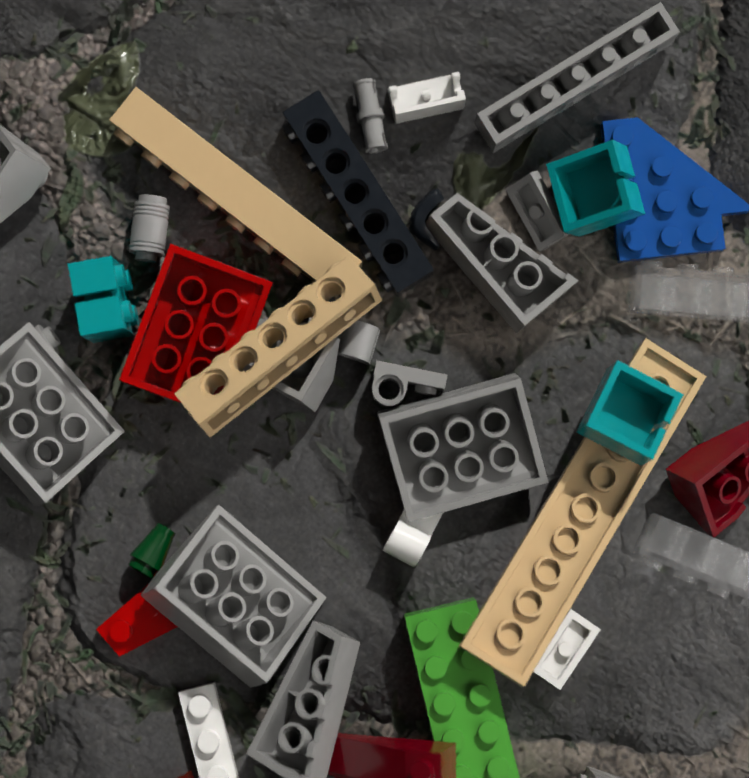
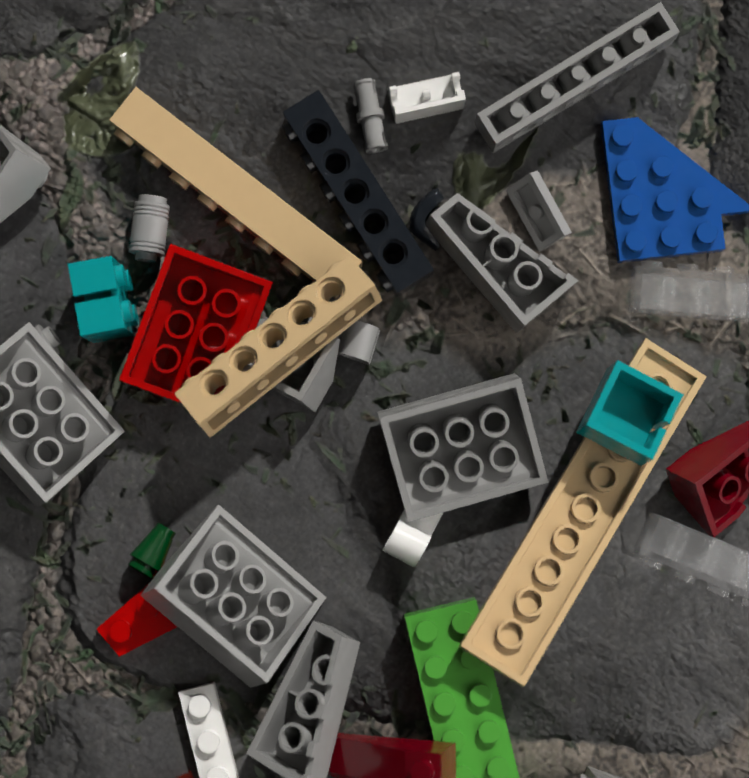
(424, 381): light grey plate -> none
(566, 649): white plate -> none
(595, 188): teal piece -> none

